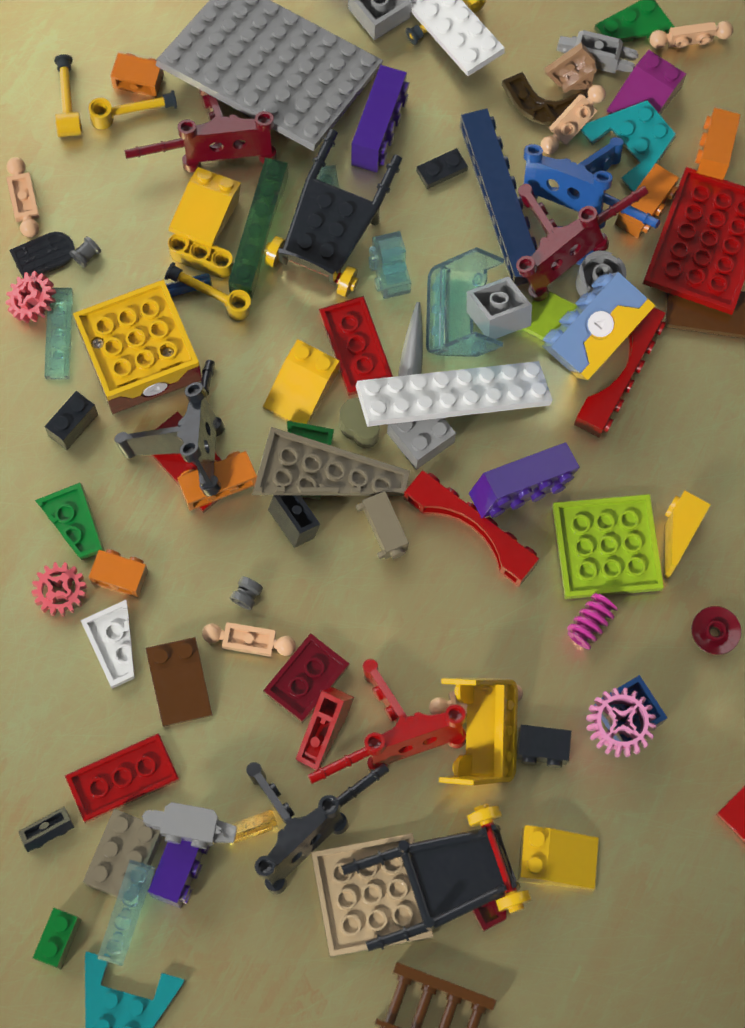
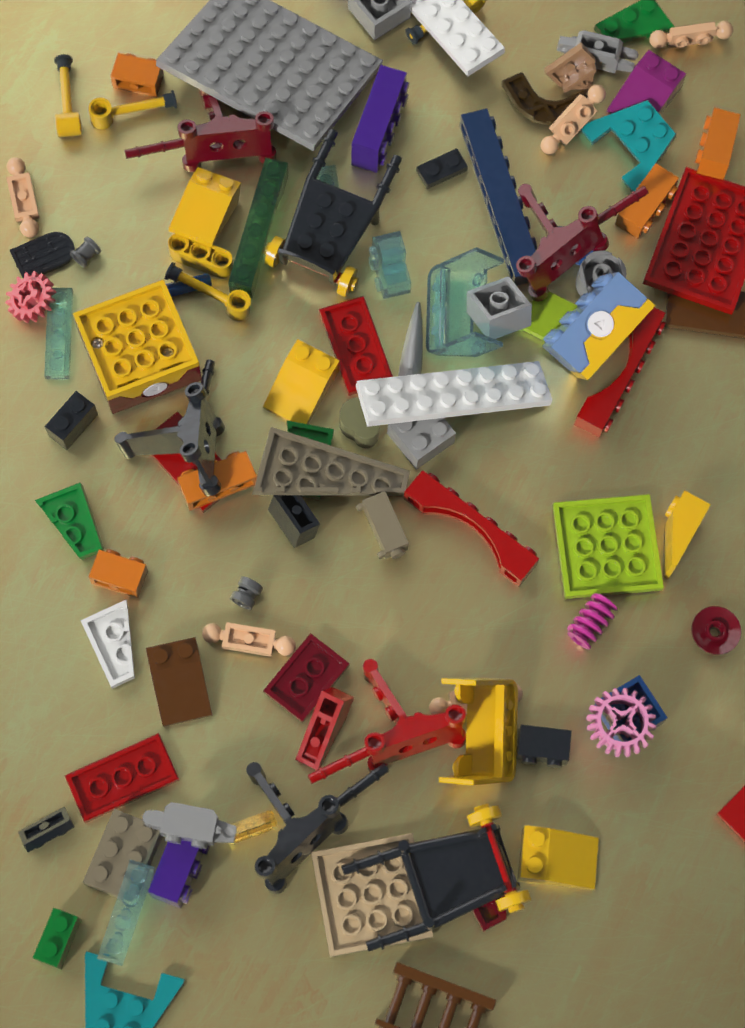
(54, 597): coral gear -> none
(524, 480): dark purple brick -> none
(581, 183): blue piece -> none

